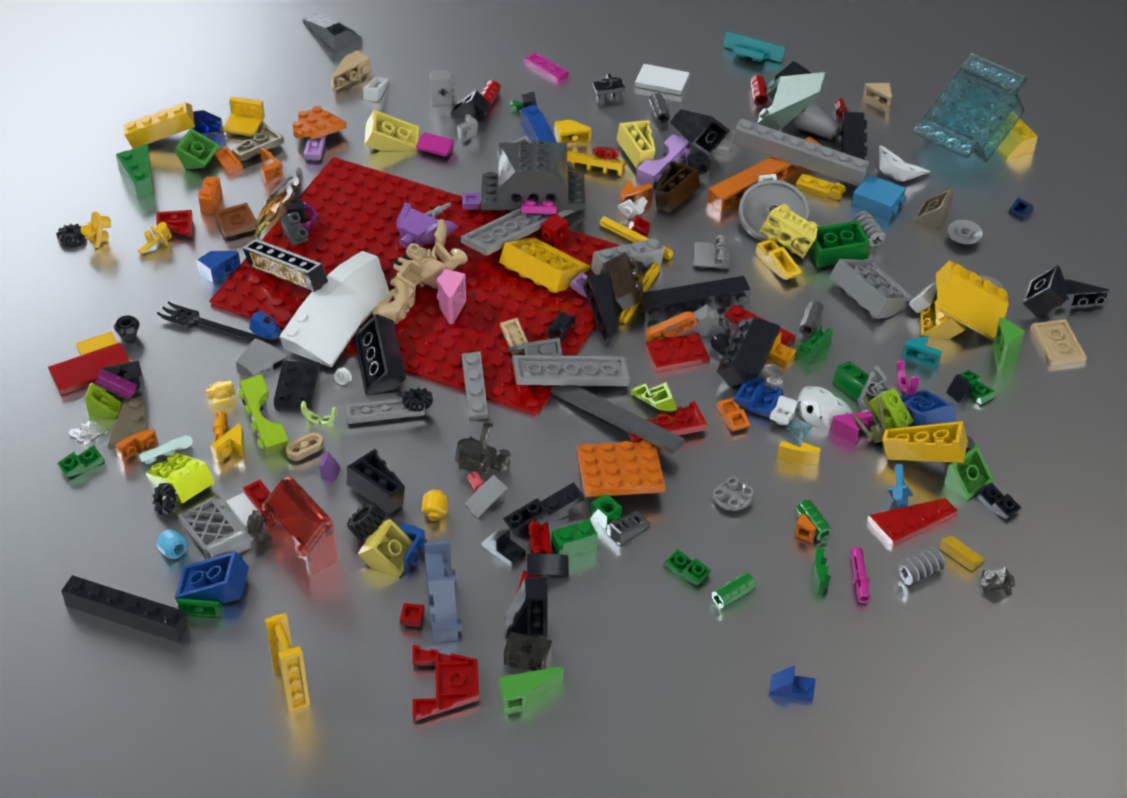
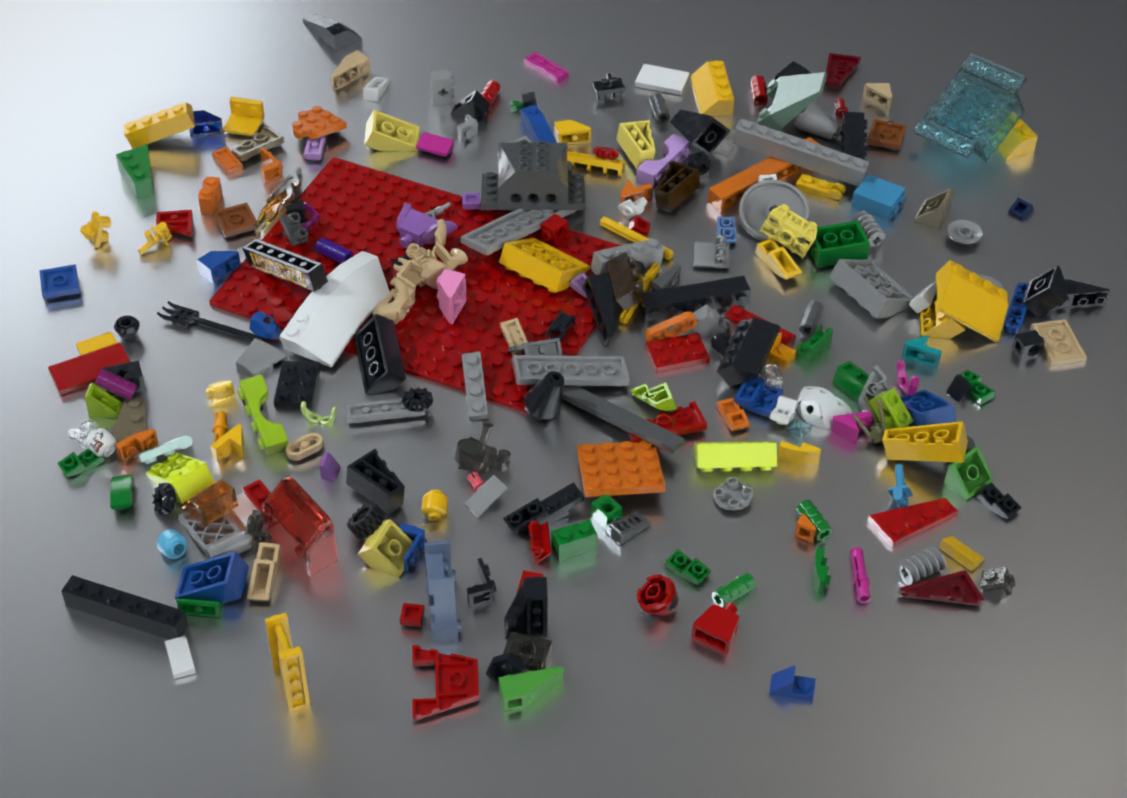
(59, 281): none -> blue plate
(65, 237): black gear -> none
(101, 442): none -> white head
(121, 492): none -> green slope
(180, 657): none -> white tile
(195, 150): bright green slope -> none
(211, 502): none -> clear orange slope
(264, 571): none -> tan slope
(333, 250): none -> dark purple axle
(343, 376): white plate -> none
(481, 593): none -> black bracket
(503, 547): black slope -> none
(504, 665): none -> black bracket
(545, 207): dark pink plate -> none
(545, 397): none -> black cone
(547, 565): black slope -> none
(658, 596): none -> red cone
(667, 280): none -> dark grey slope
(713, 89): none -> yellow slope
(717, 627): none -> red torso
(727, 228): none -> medium blue slope
(735, 454): none -> neon yellow slope
(753, 47): teal bracket -> none
(839, 69): none -> dark red wing
(886, 135): none -> dark orange plate
(897, 170): white piece -> none
(949, 588): none -> dark red wing
(1007, 343): bright green slope -> none
(1016, 308): none -> blue beam
(1028, 344): none -> black brick

